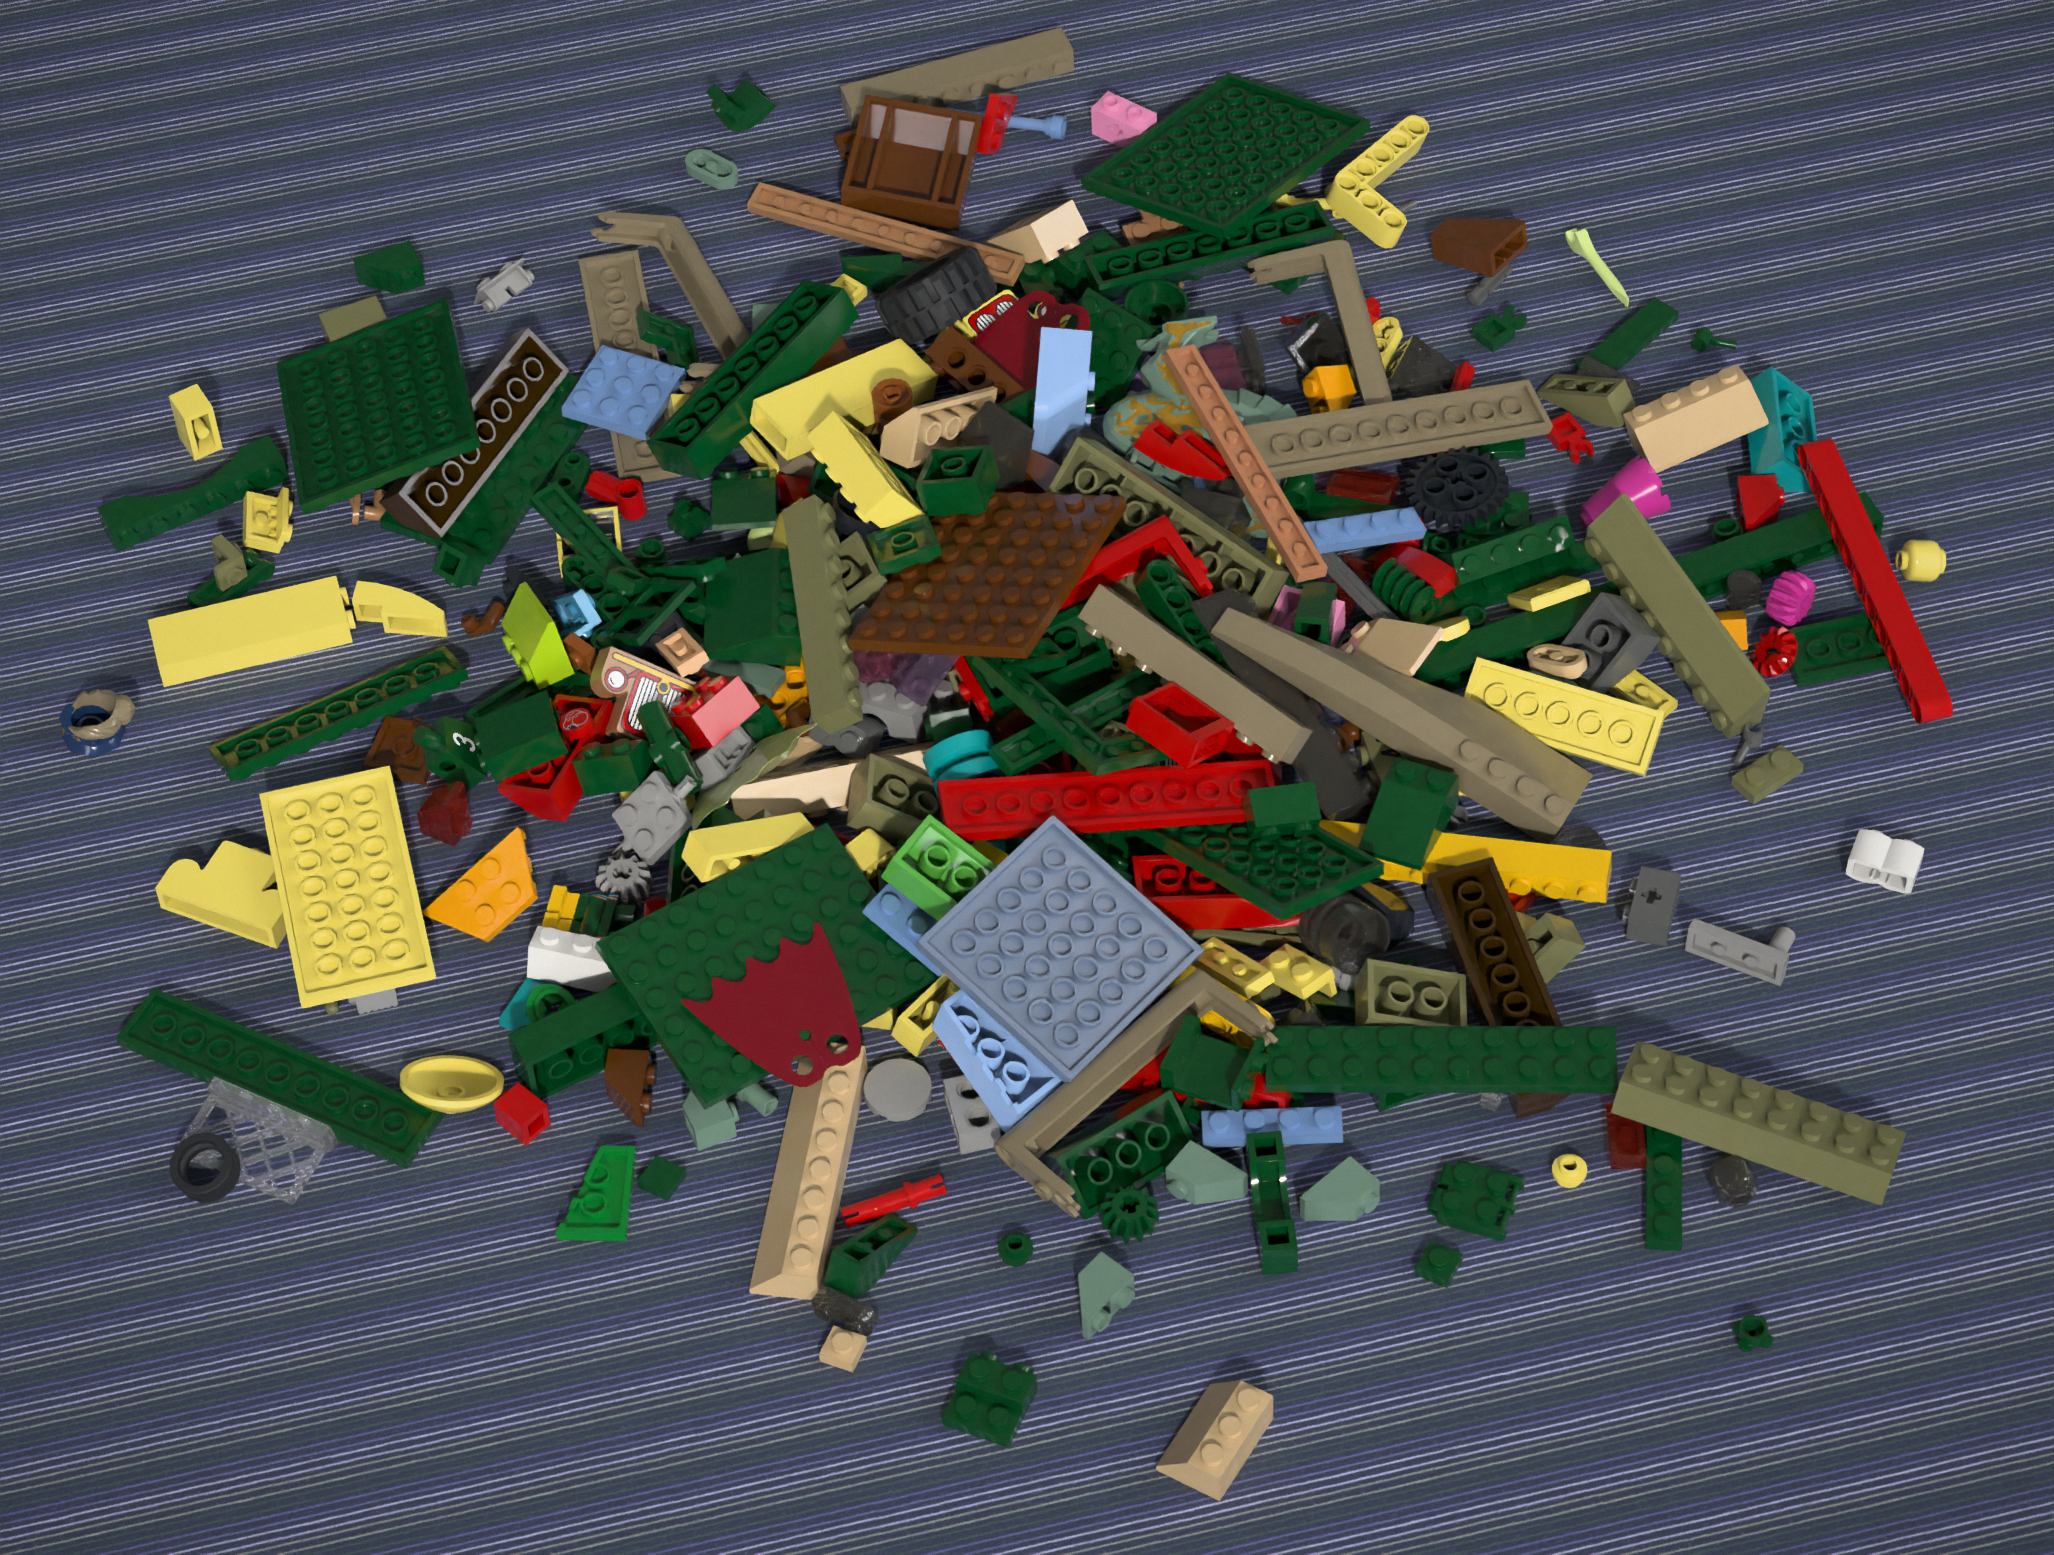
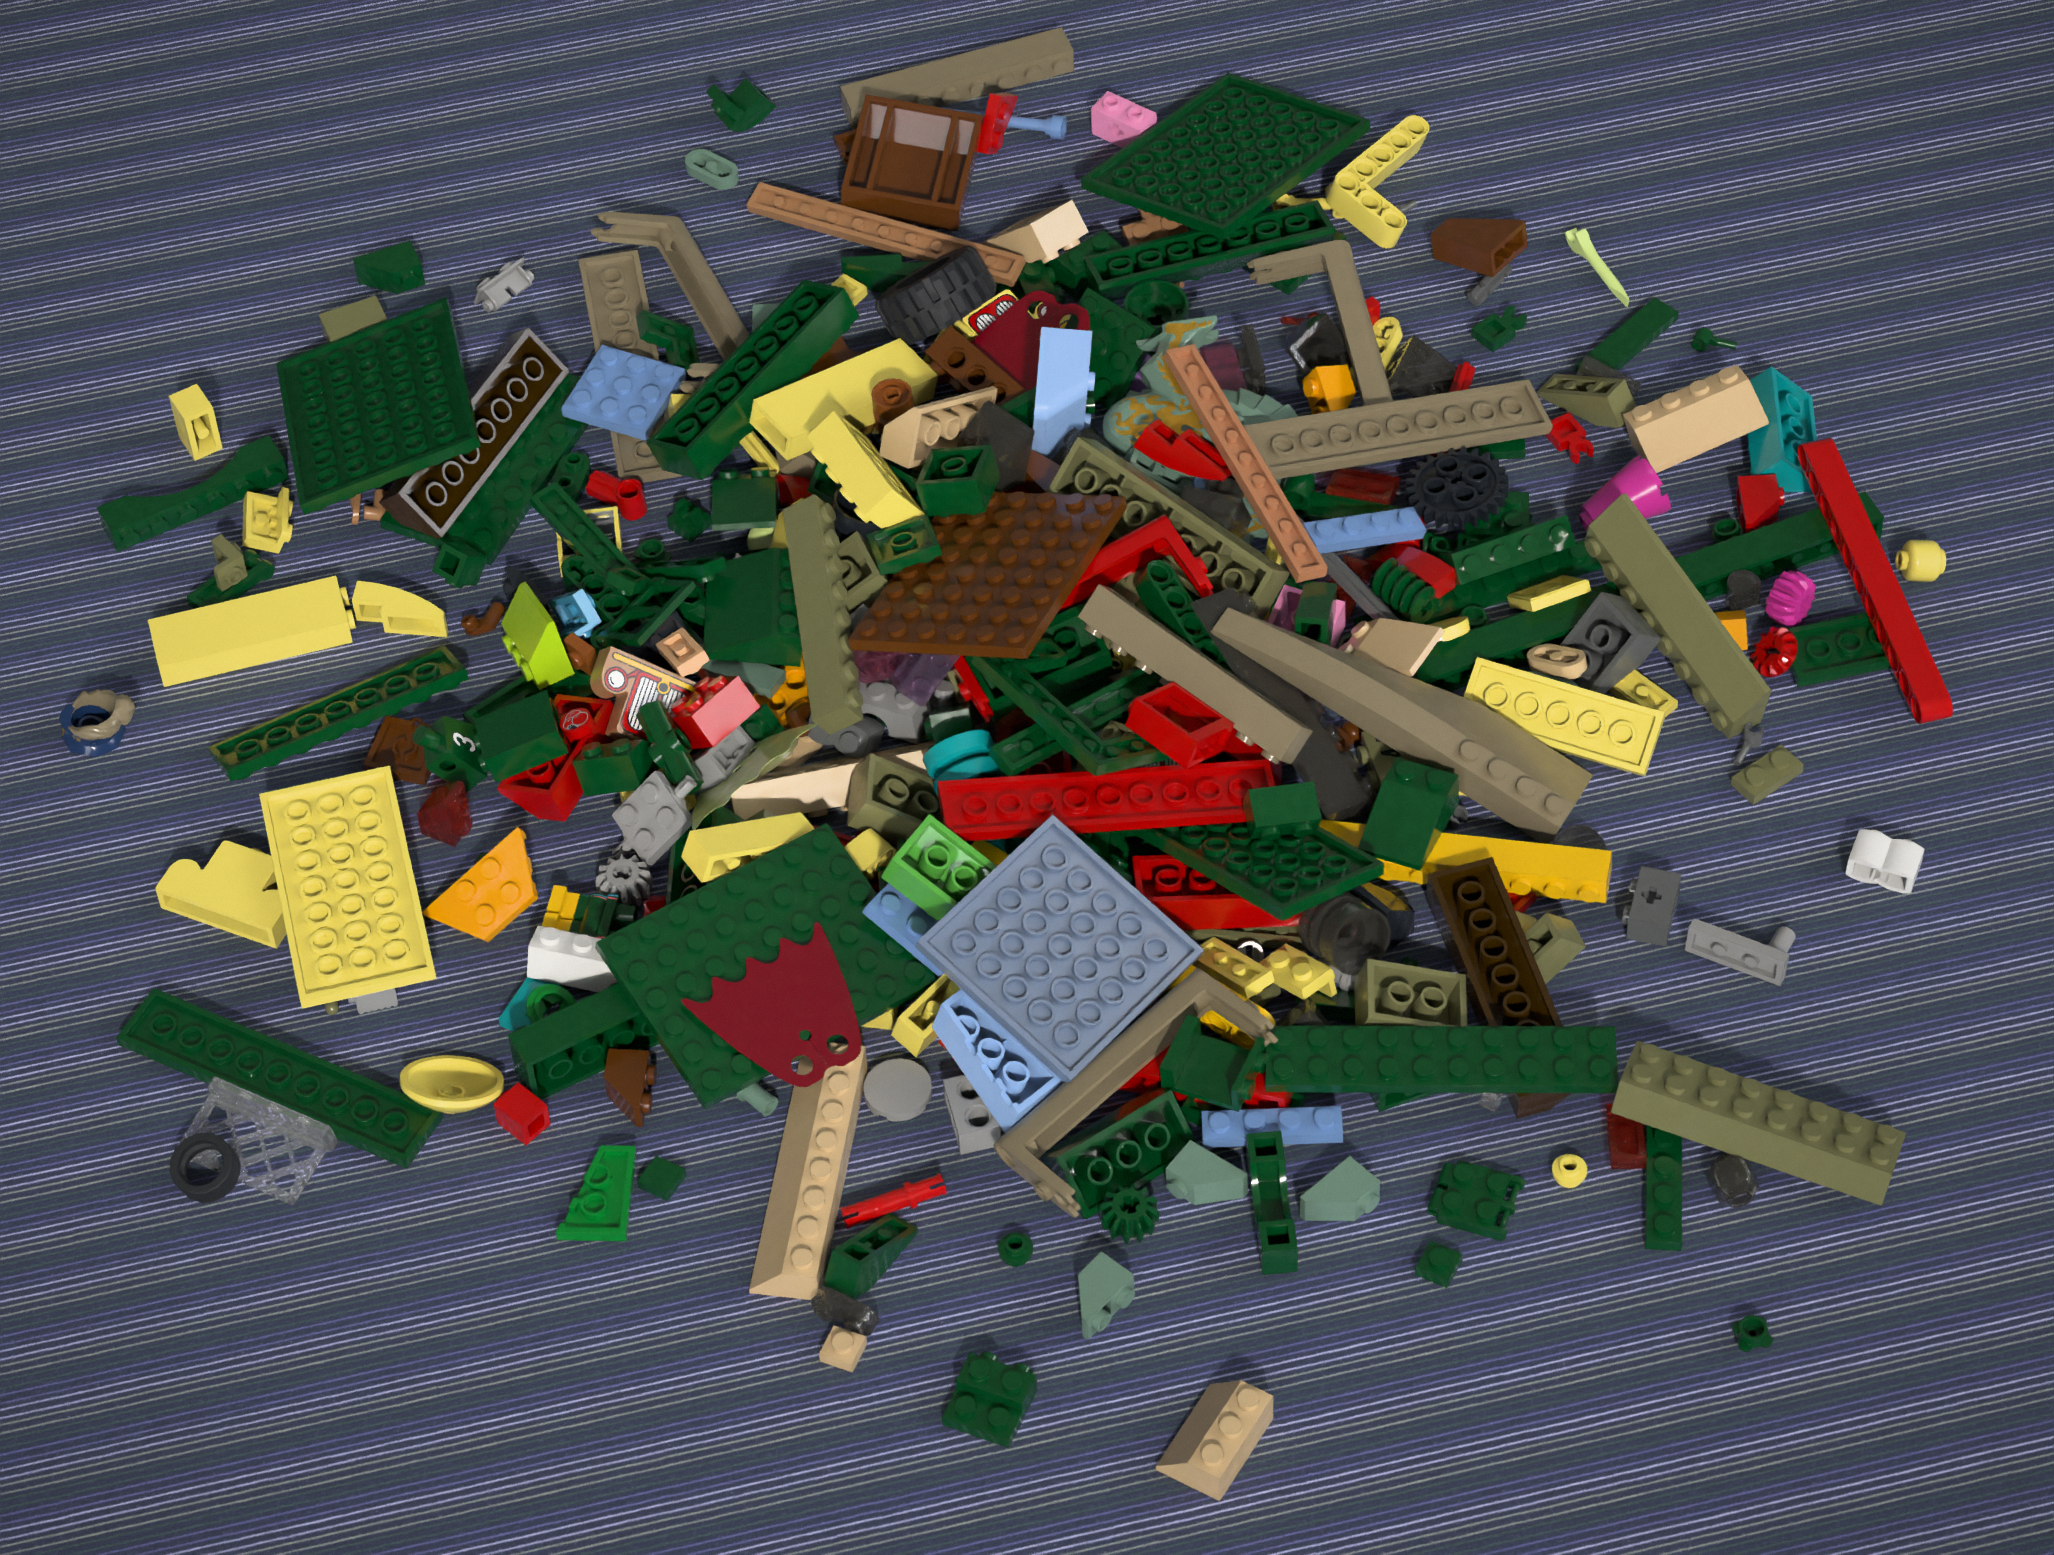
(709, 1125): sand green slope -> none
(1257, 951): none -> light grey hinge

